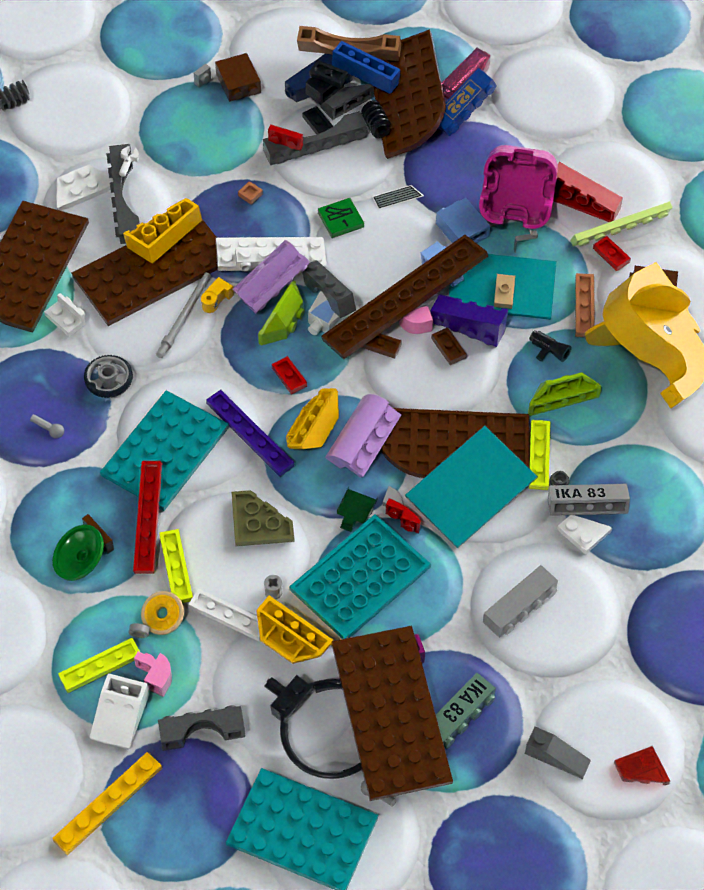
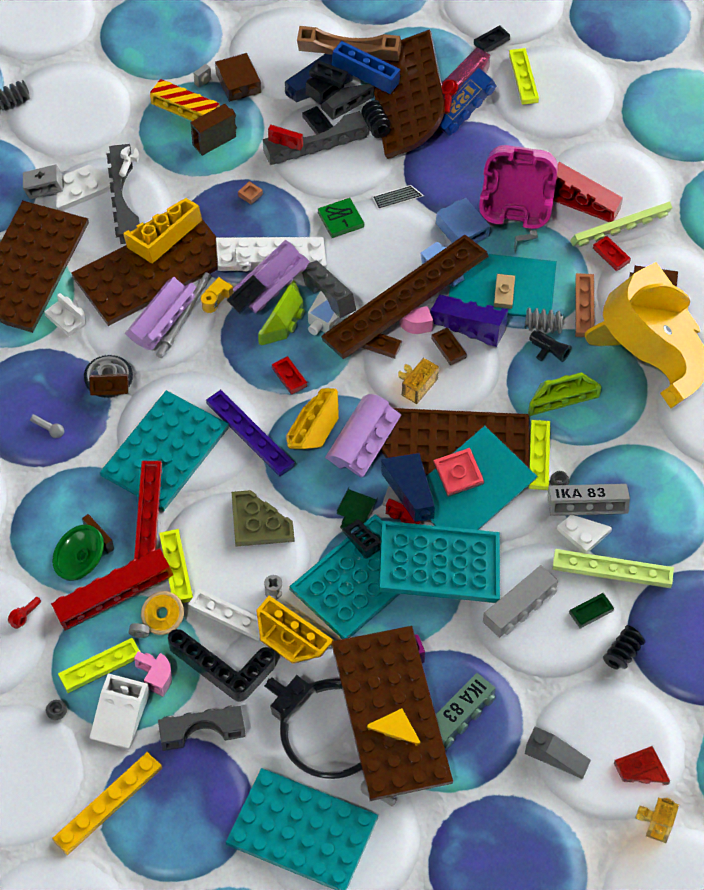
(18, 616): none -> red plate
(42, 181): none -> light grey brick
(56, 704): none -> dark grey plate
(109, 384): none -> reddish brown plate
(112, 589): none -> red brick
(161, 313): none -> lavender brick
(180, 100): none -> yellow brick
(213, 129): none -> reddish brown brick
(219, 667): none -> black beam
(246, 294): none -> black plate
(368, 550): none -> black slope
(395, 726): none -> yellow tile
(409, 482): none -> dark blue slope
(419, 380): none -> clear yellow brick
(439, 562): none -> teal plate
(449, 89): none -> red plate
(458, 472): none -> coral plate
(492, 39): none -> black plate
(523, 76): none -> neon yellow plate
(542, 320): none -> light grey piece
(591, 610): none -> dark green tile
(613, 568): none -> yellowish green plate
(625, 646): none -> black piece
(660, 819): none -> clear yellow brick

